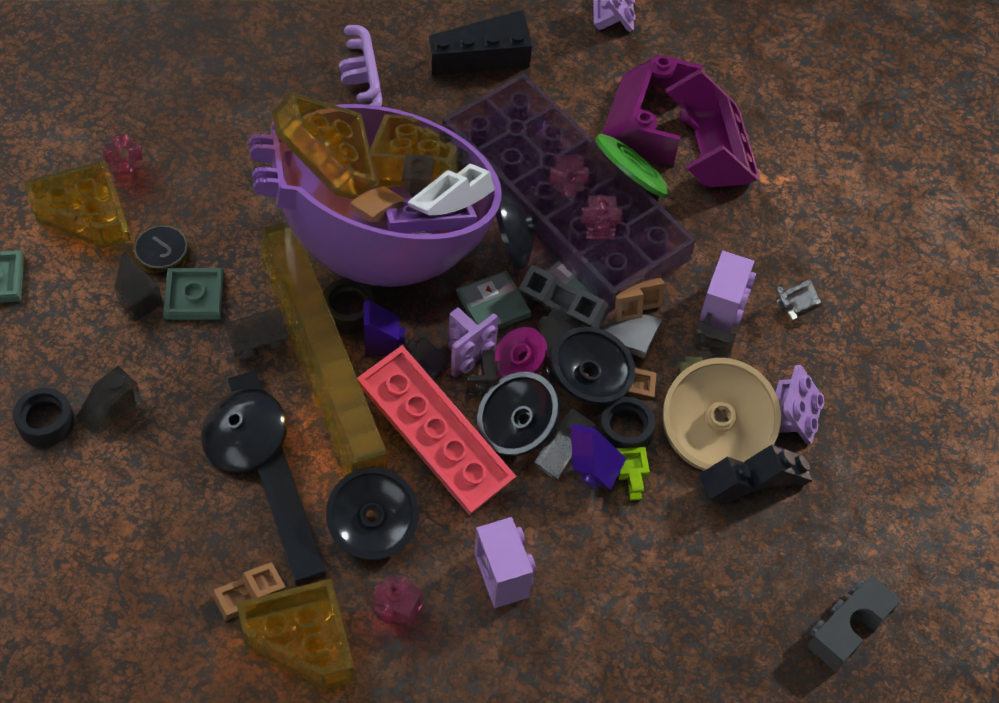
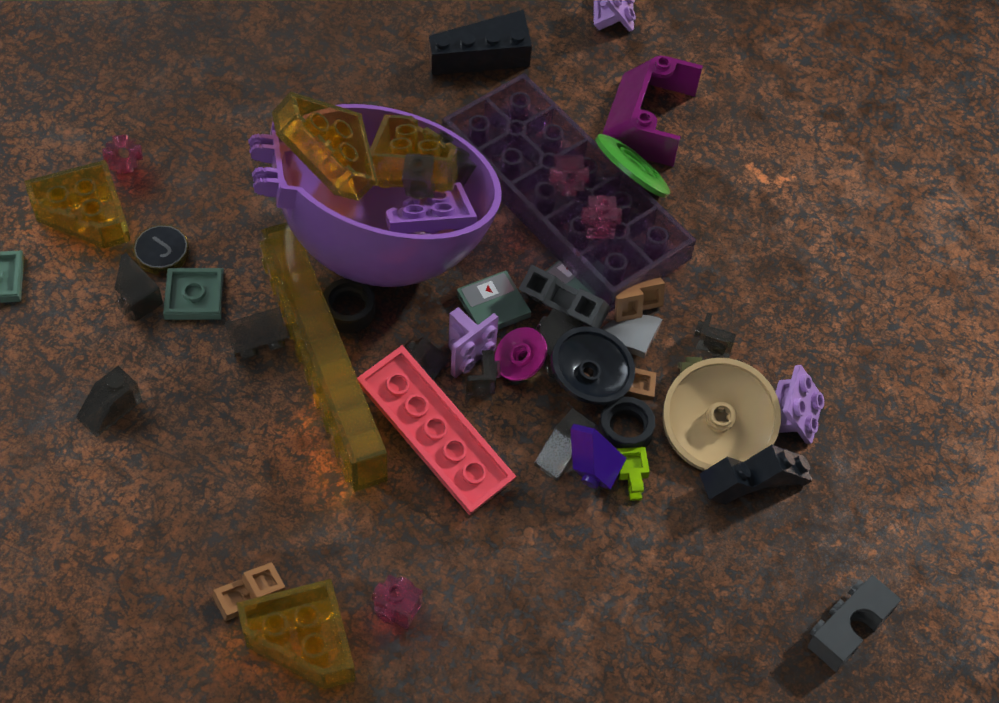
(35, 399): black tyre -> none
(253, 439): black dish -> none
(285, 504): black tile -> none
(361, 68): lavender piece -> none
(374, 204): medium nougat slope -> none
(375, 491): black dish -> none
(381, 330): dark purple slope -> none
(453, 191): white slope -> none
(504, 562): lavender brick -> none
(507, 407): black dish -> none
(515, 230): black dish -> none
(719, 132): magenta windscreen -> none
(728, 291): lavender brick -> none
(798, 299): clear smoke bracket -> none

